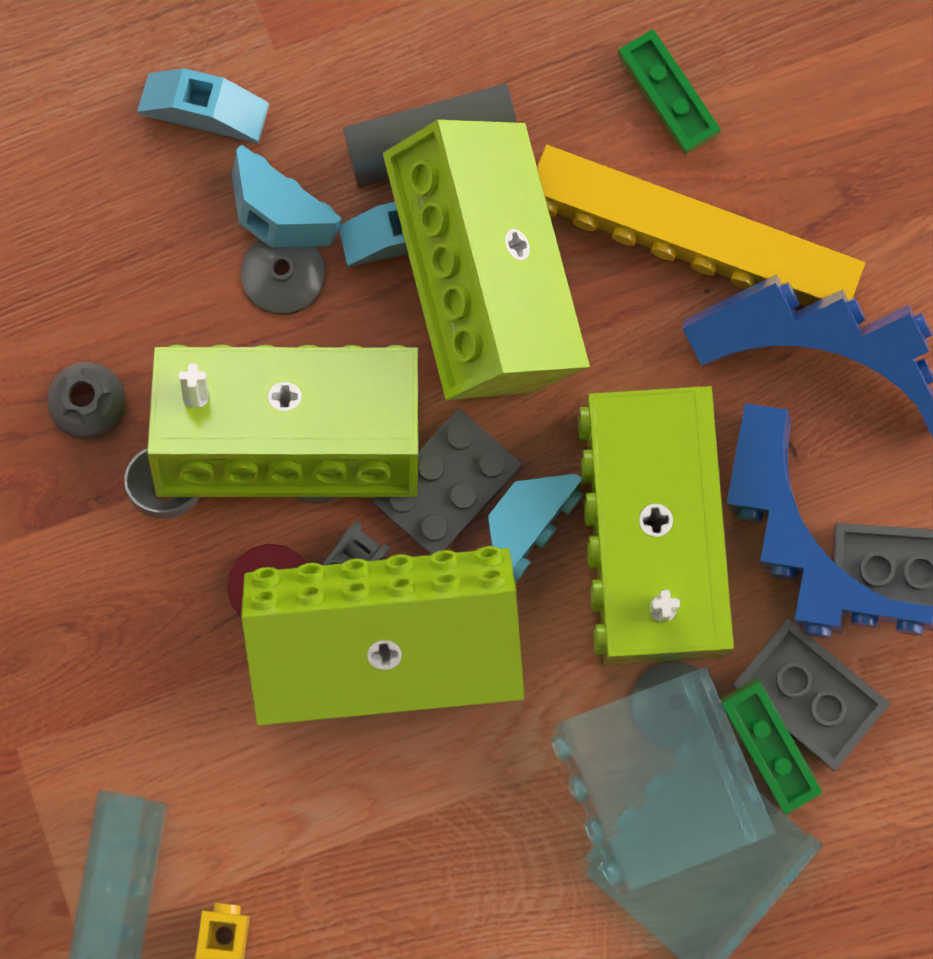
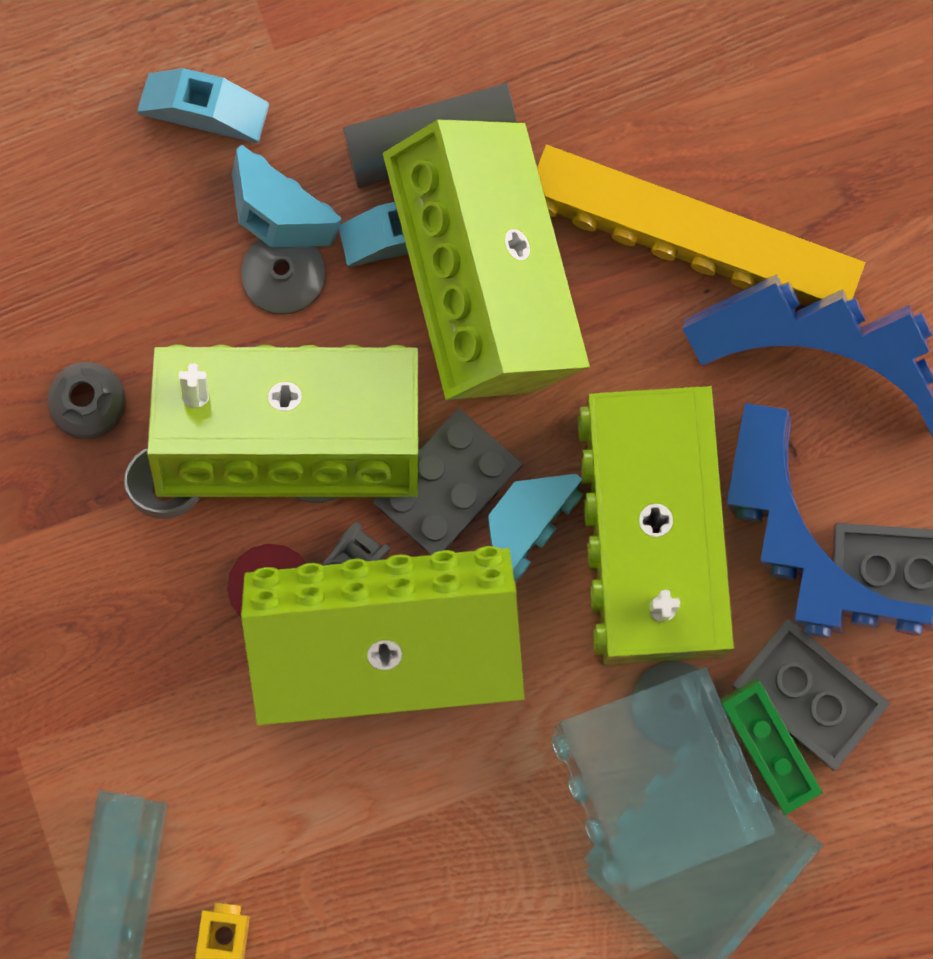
(669, 92): green plate -> none

